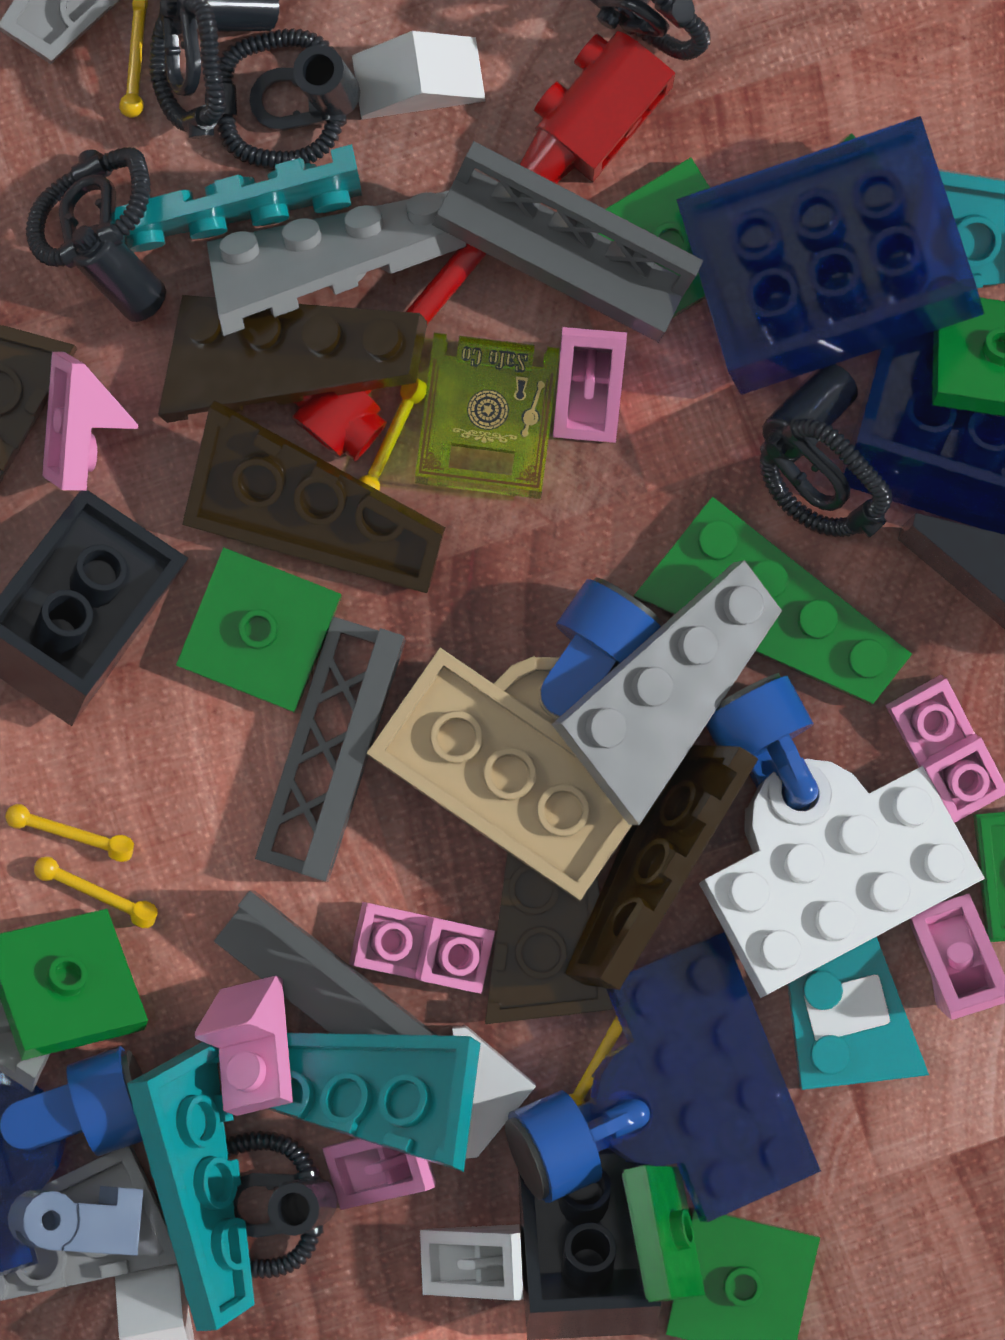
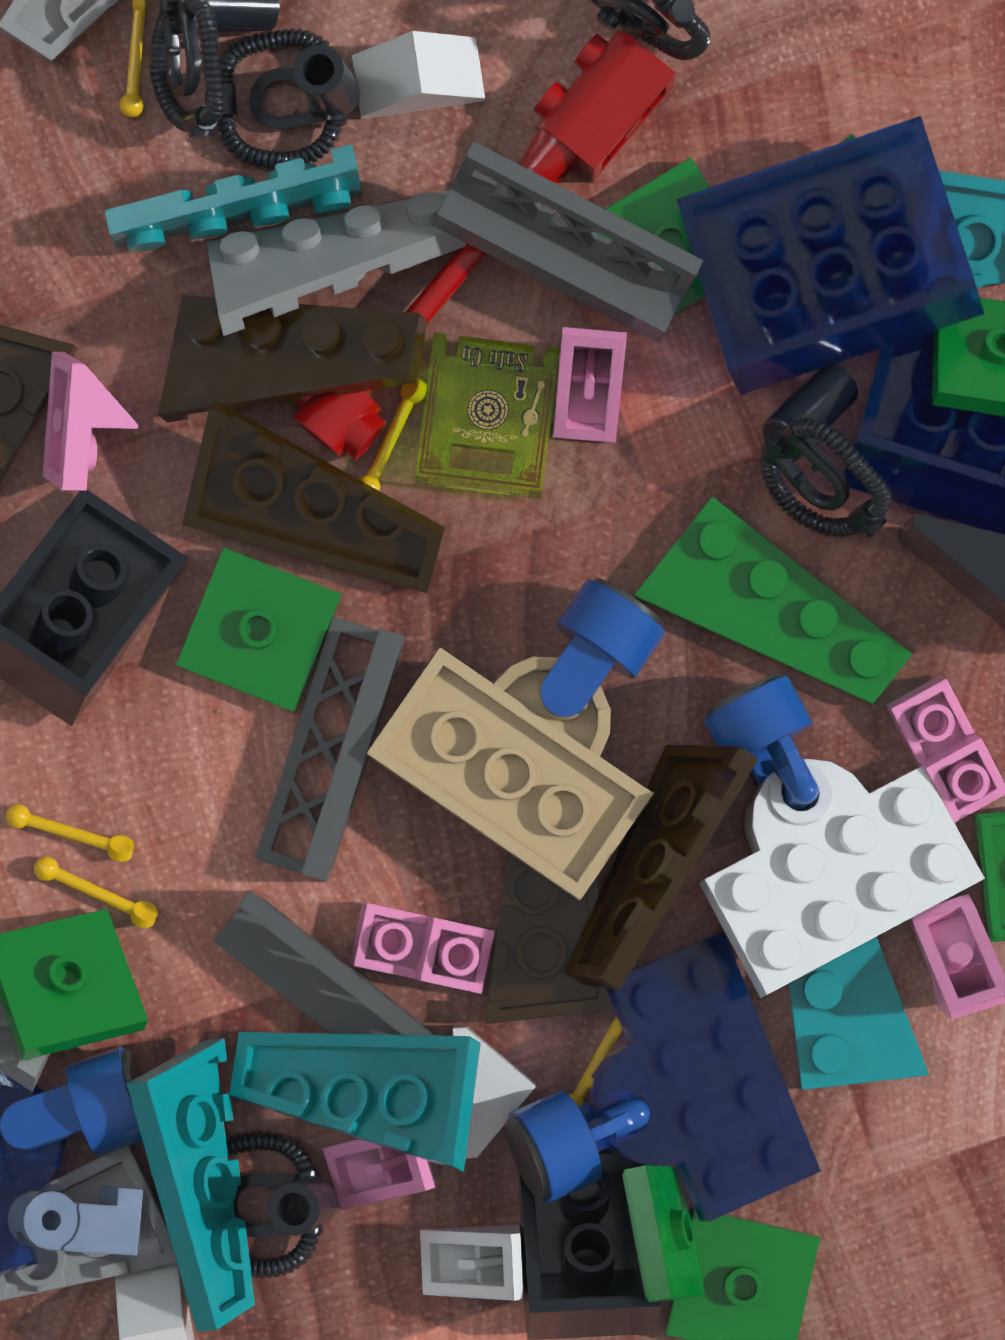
(100, 248): black piece -> none
(252, 1043): bright pink slope -> none
(660, 697): light grey wing -> none
(858, 1010): white sticker -> none

